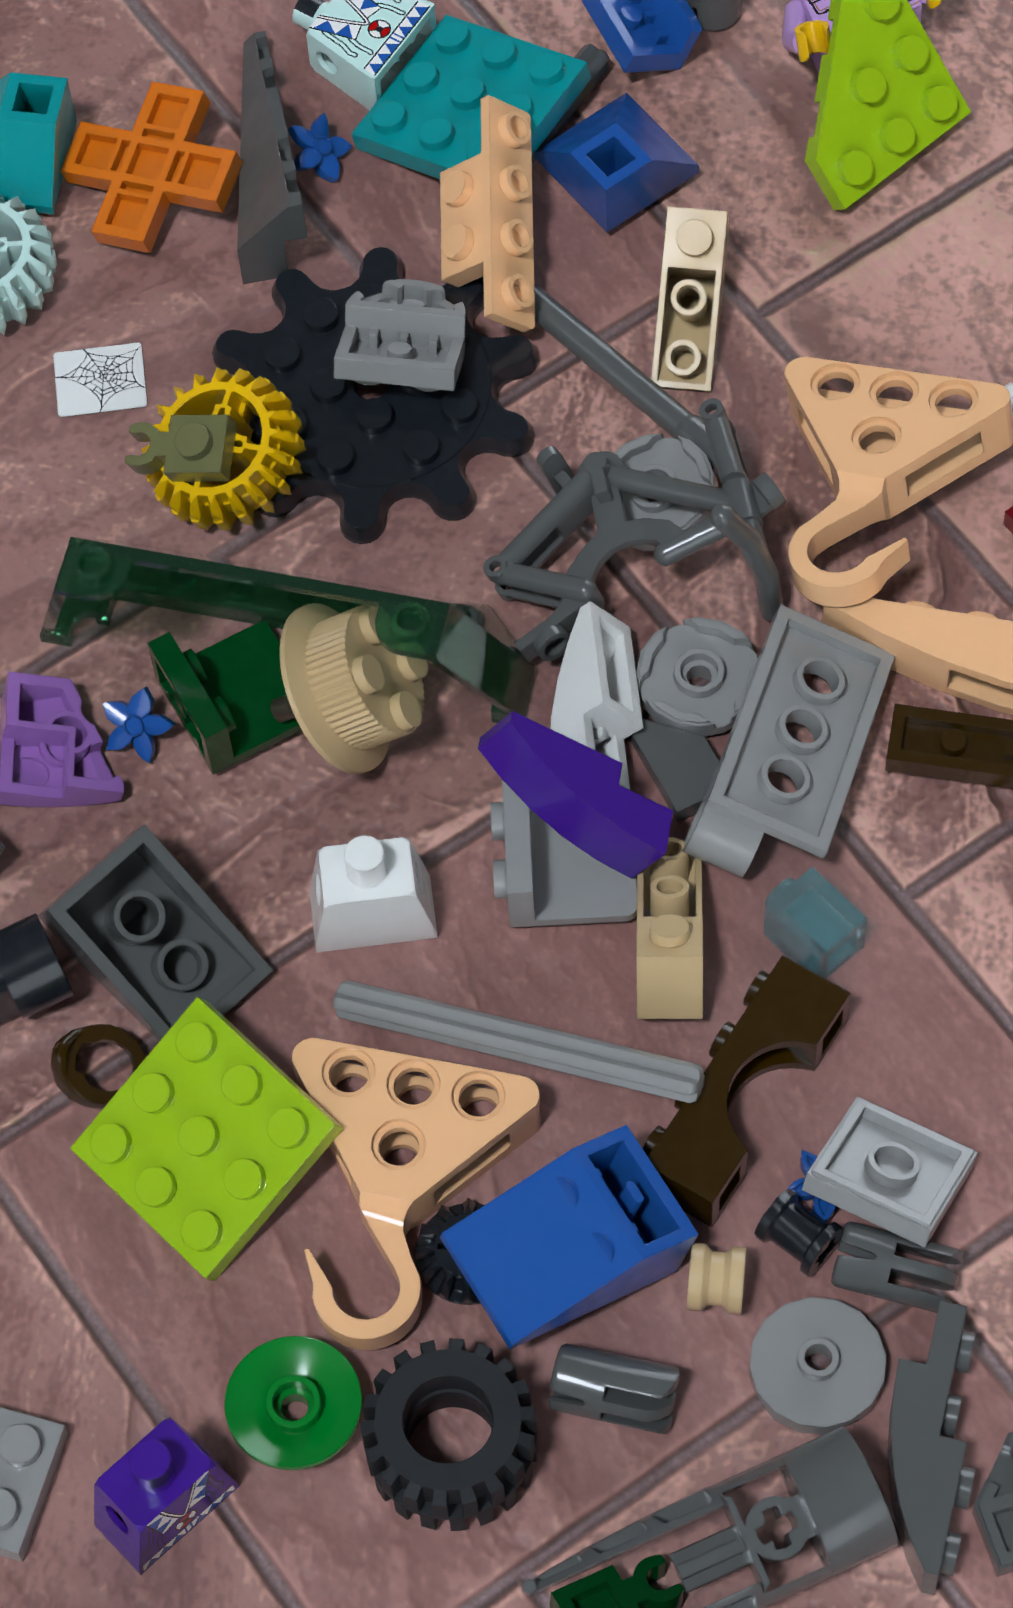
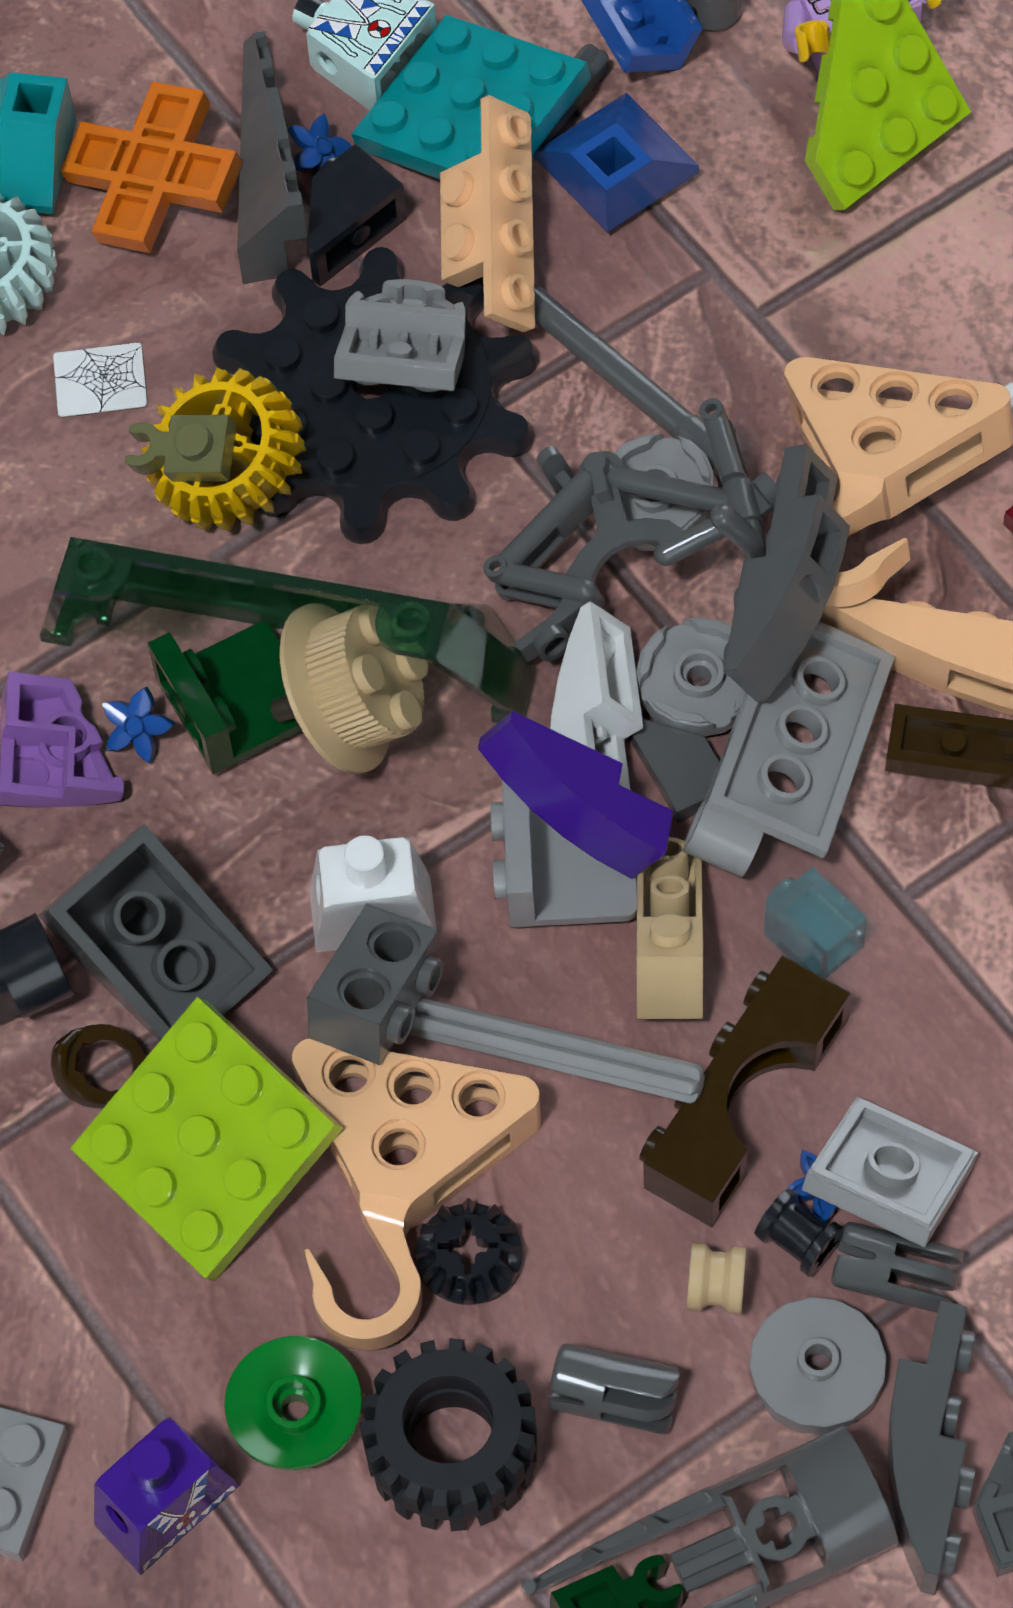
(350, 211): none -> black slope
(374, 984): none -> dark grey brick
(571, 1238): blue slope -> none
(690, 298): tan slope -> none
(789, 587): none -> dark grey slope

